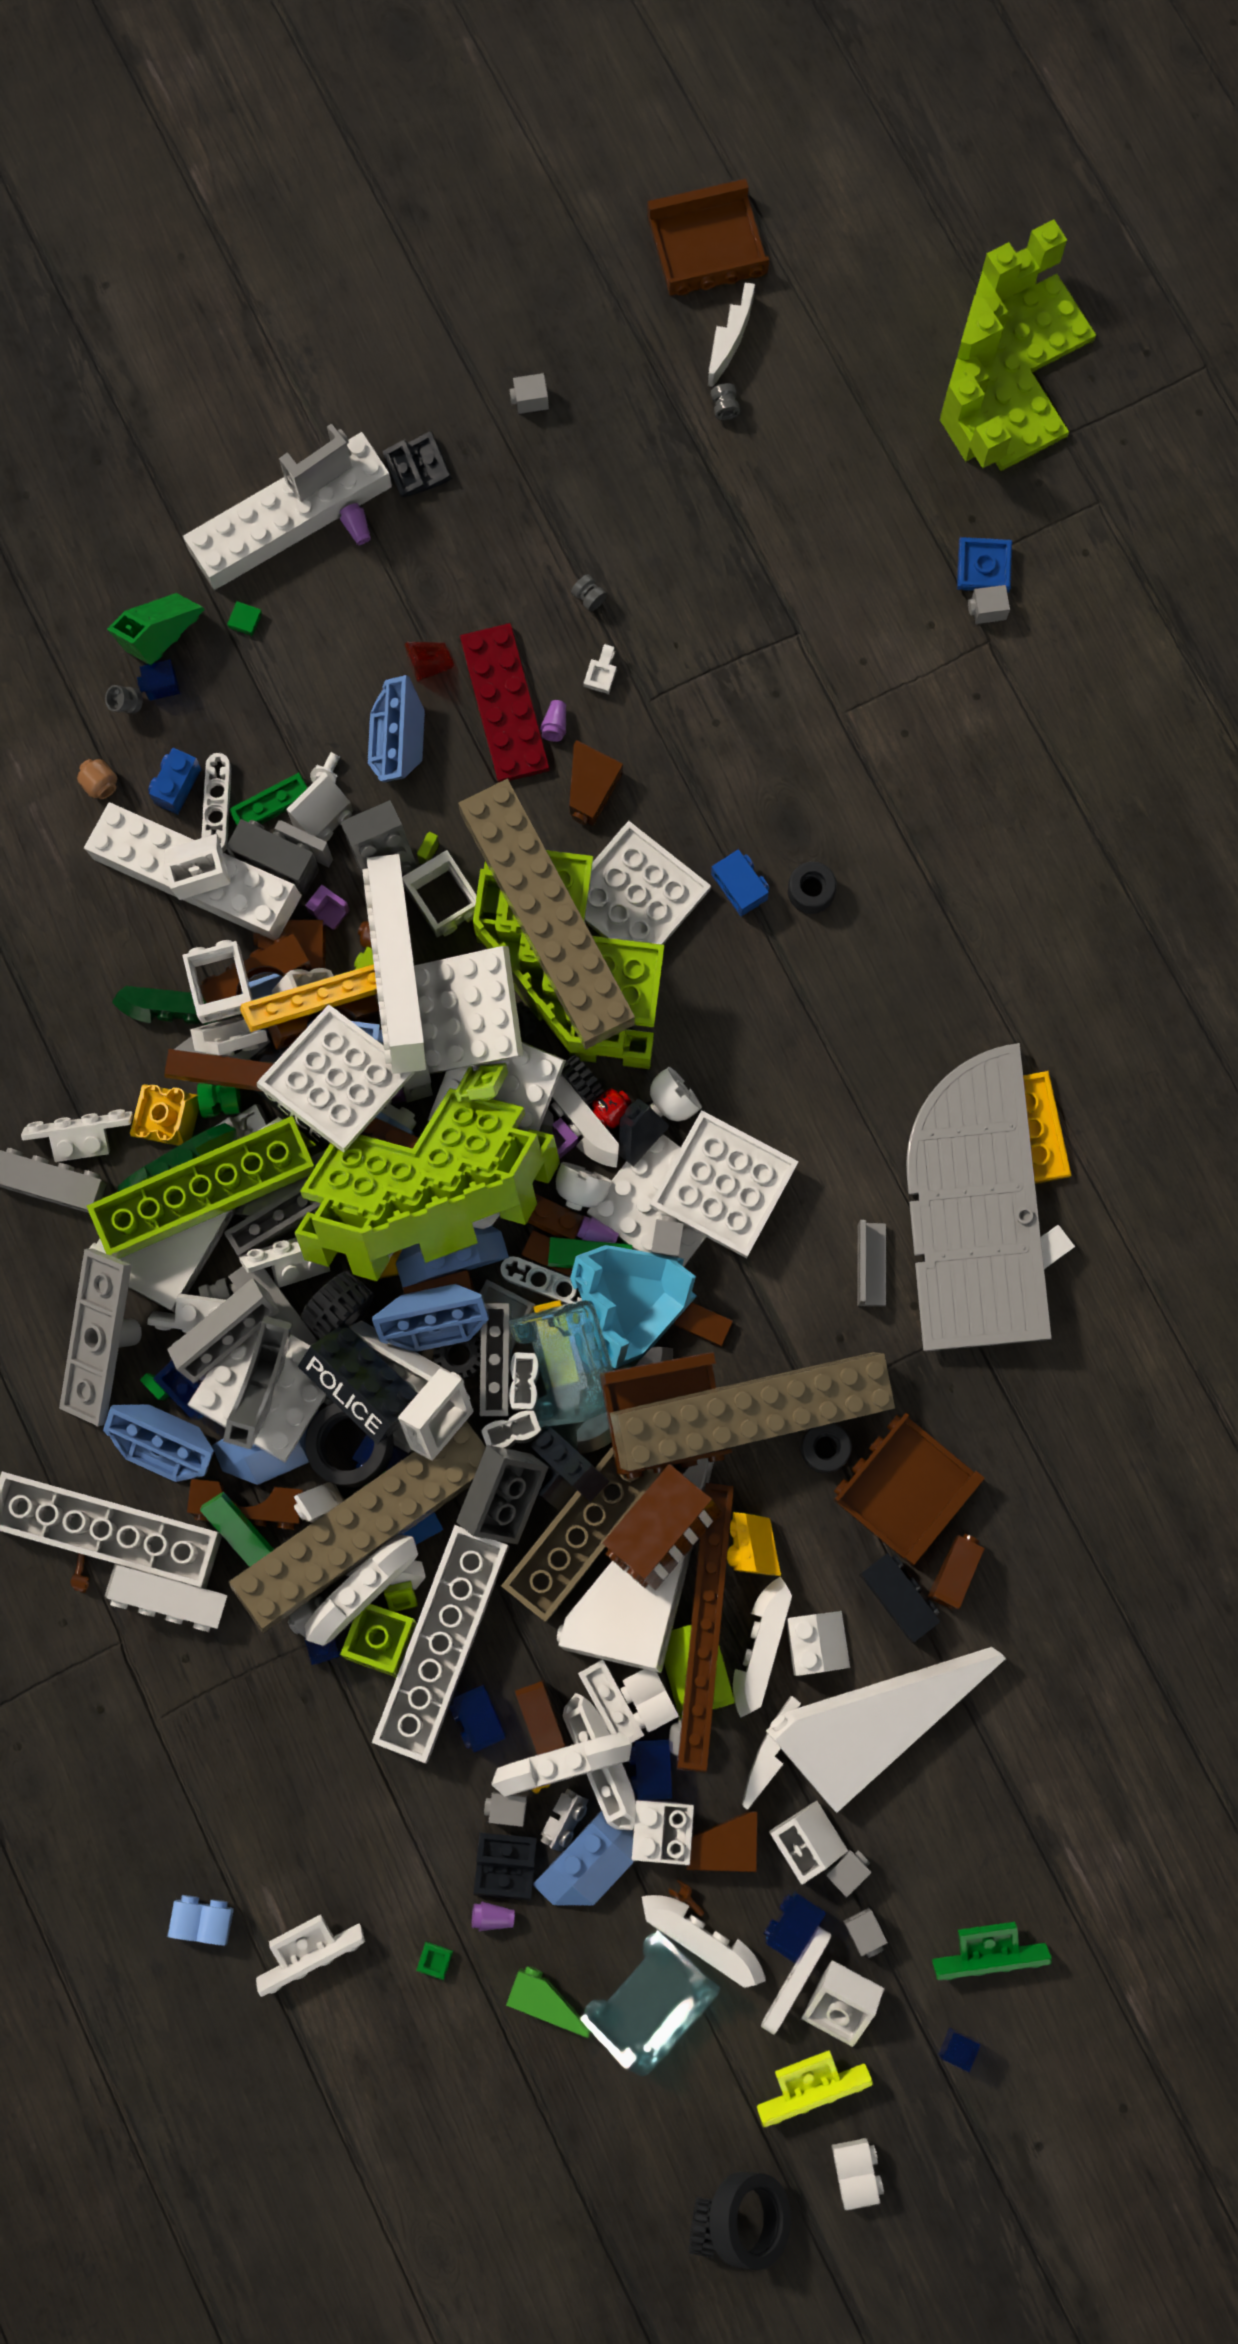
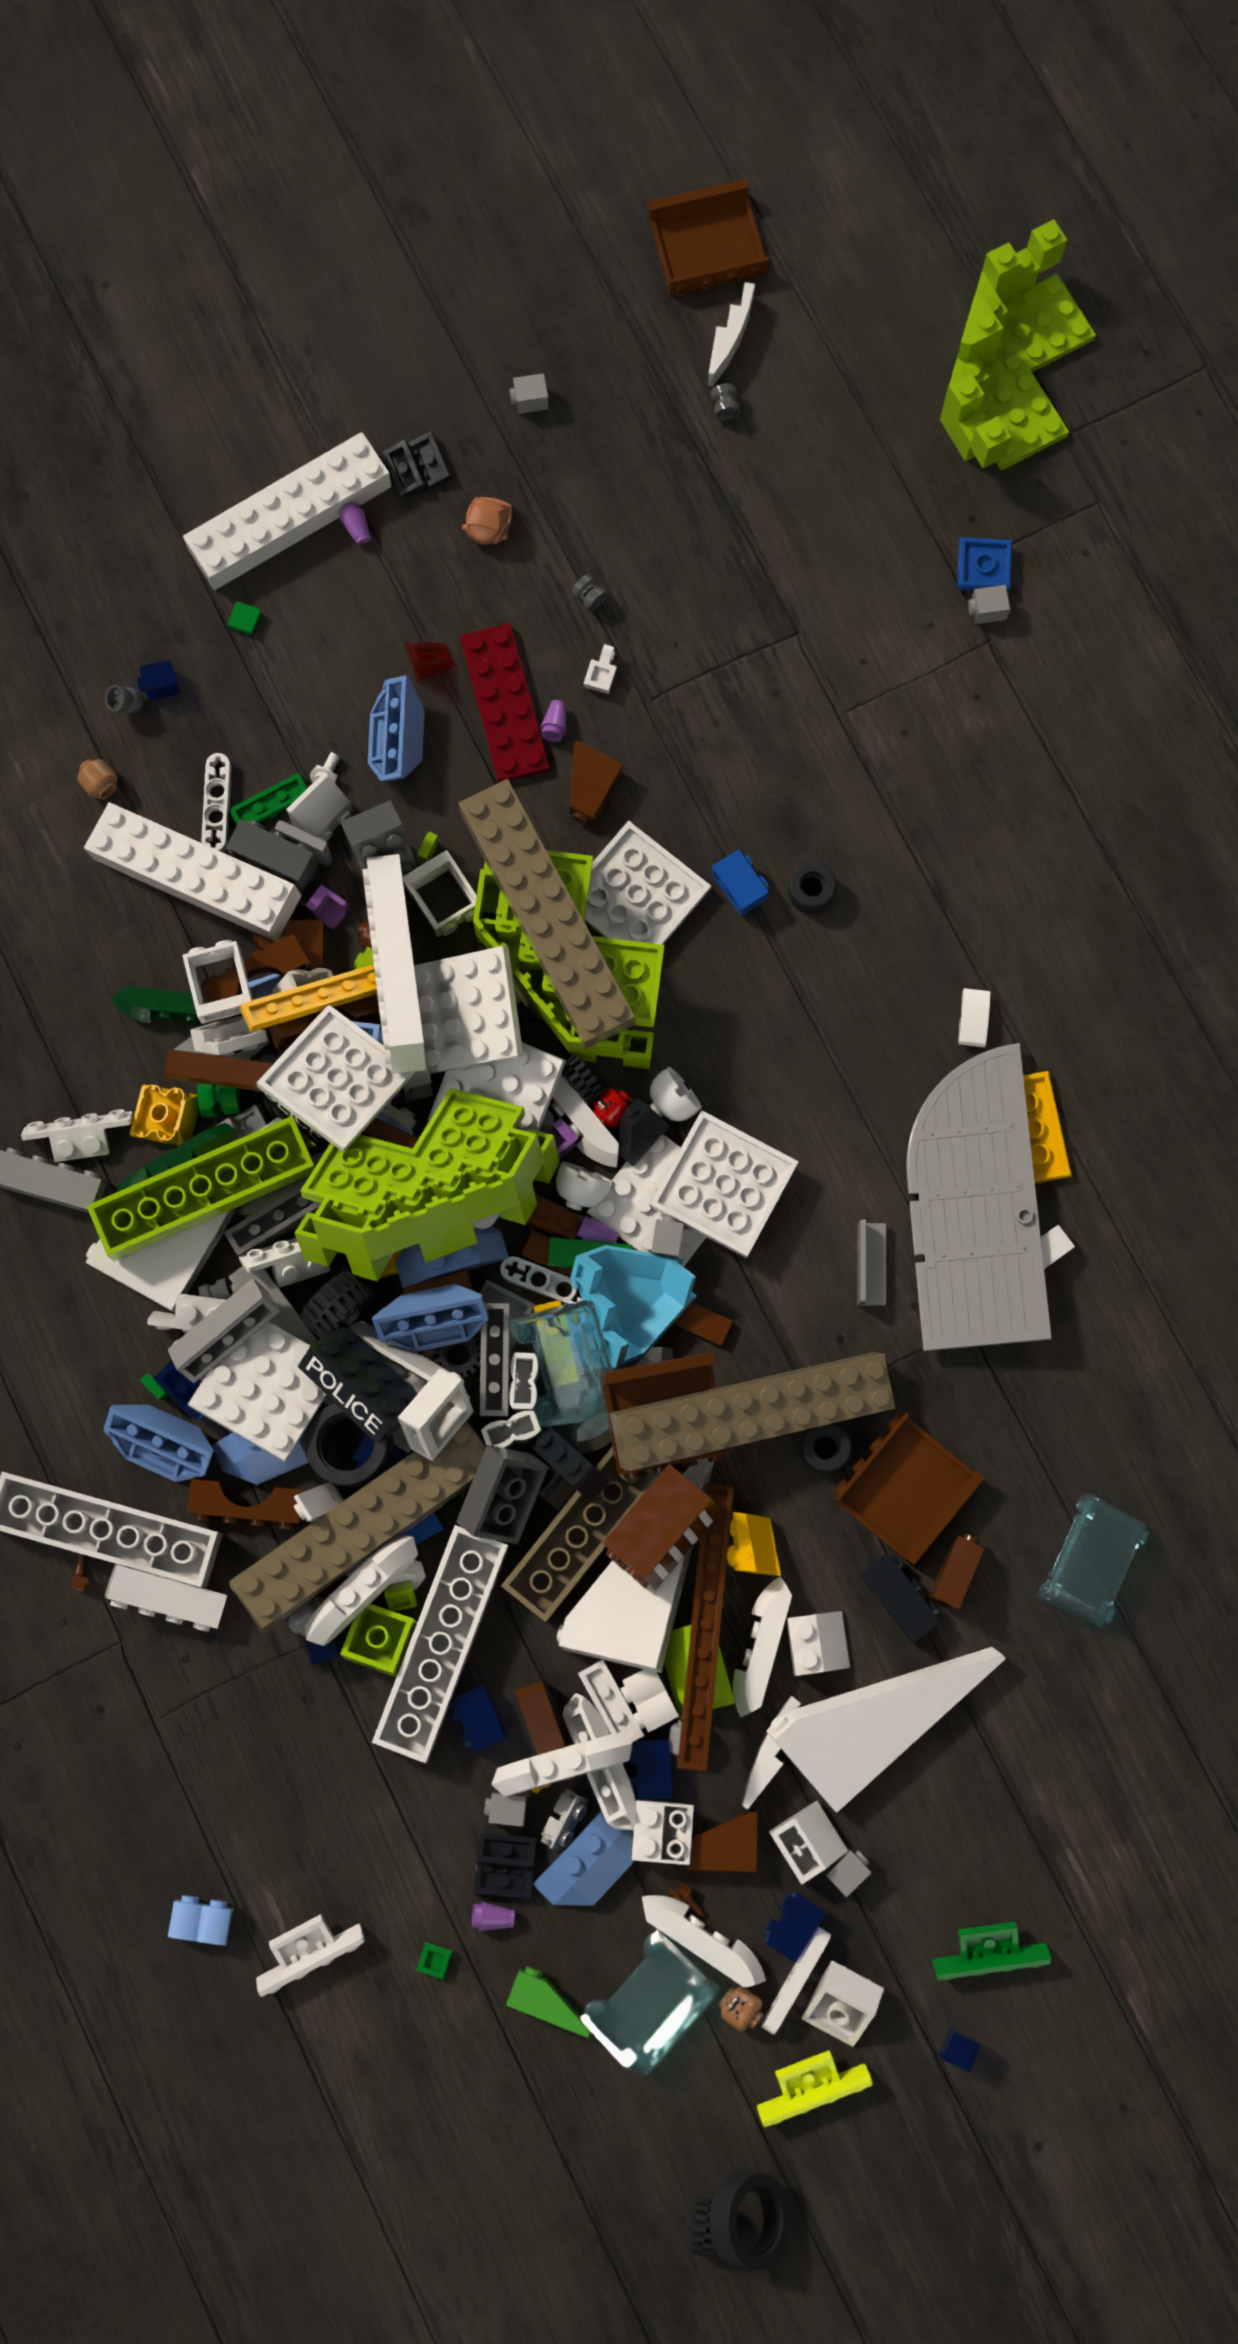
(97, 1335): light grey plate -> none
(154, 626): green slope -> none
(174, 780): blue brick -> none
(196, 867): white slope -> none
(236, 1529): green tile -> none
(258, 1386): dark grey arch -> none
(319, 467): light grey panel -> none
(482, 1083): lime plate -> none
(488, 520): none -> nougat helmet
(741, 2008): none -> medium nougat head
(856, 2173): white brick -> none
(865, 1933): light grey brick -> none
(974, 1017): none -> white slope
(1093, 1560): none -> clear light blue windscreen

